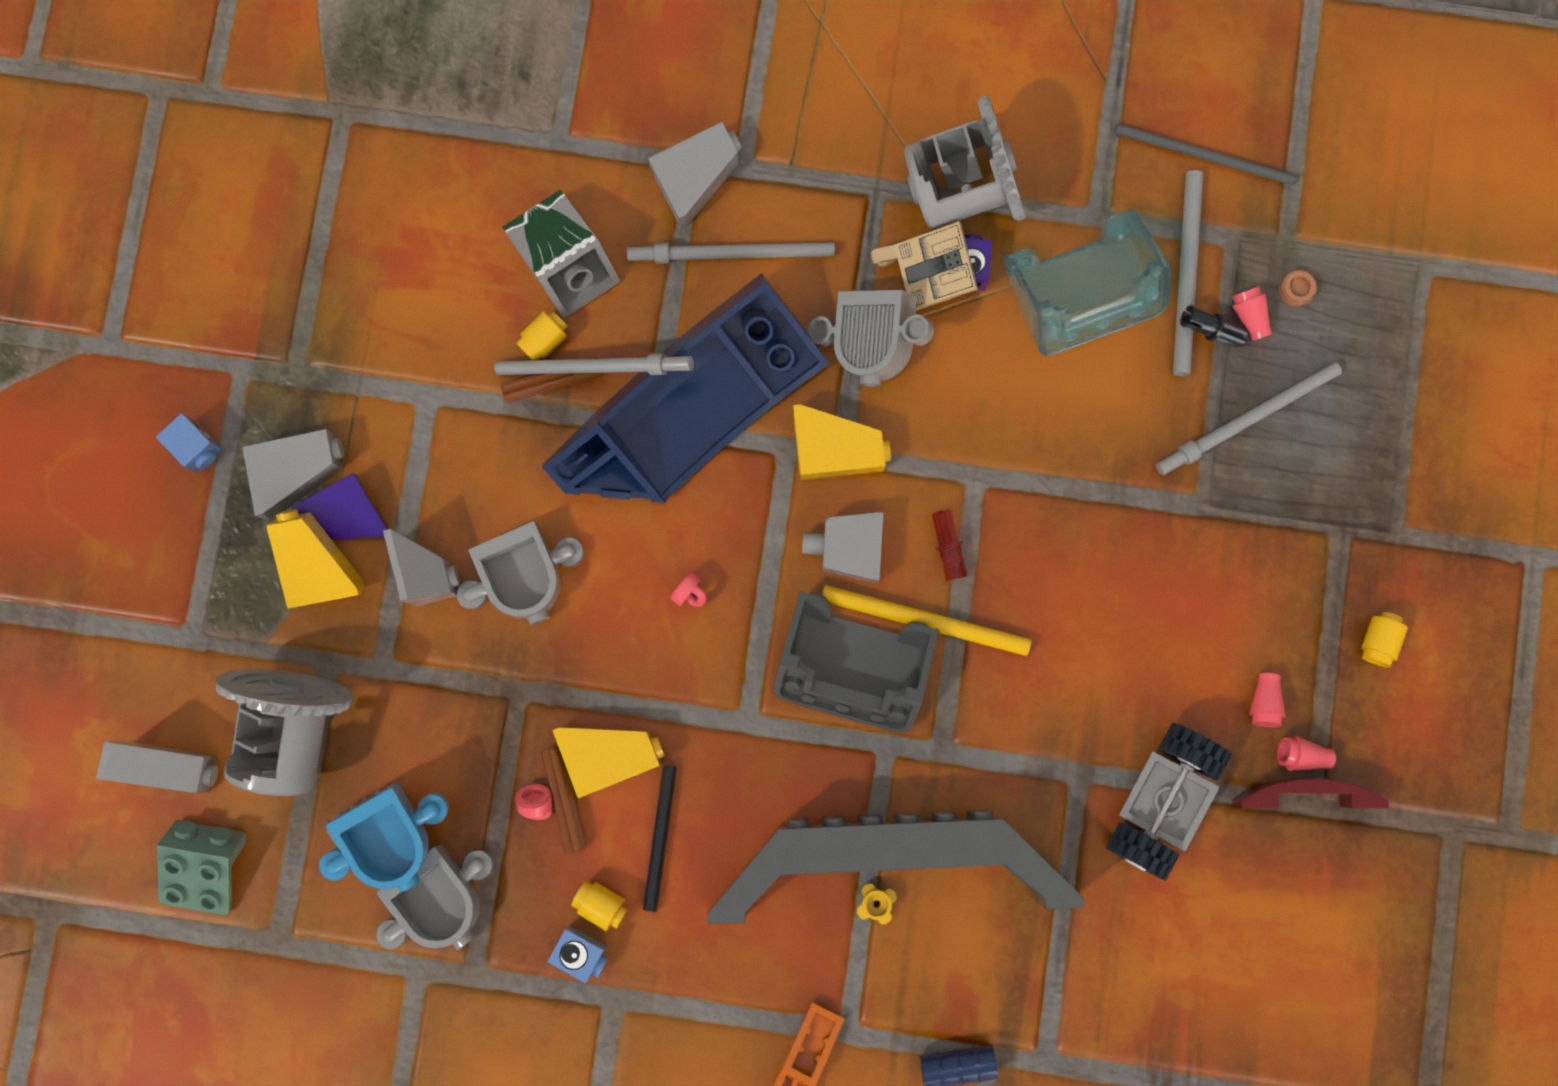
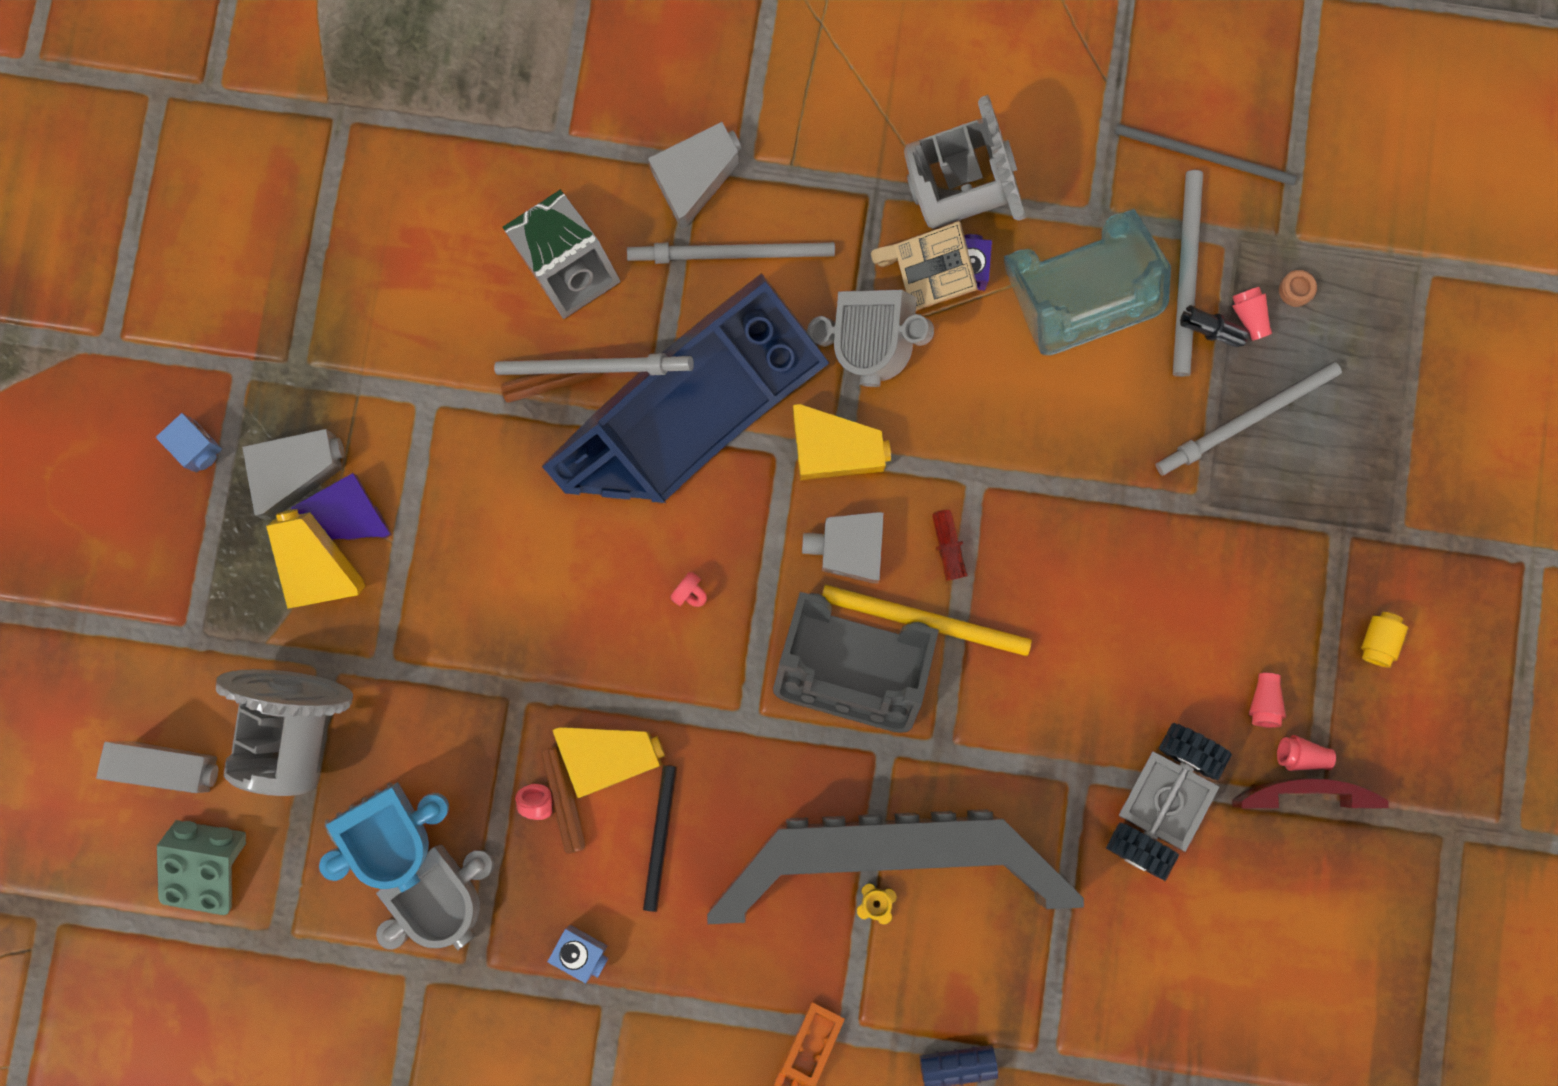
(418, 572): light grey slope -> none
(519, 573): light grey piece -> none
(542, 336): yellow brick -> none
(599, 905): yellow brick -> none

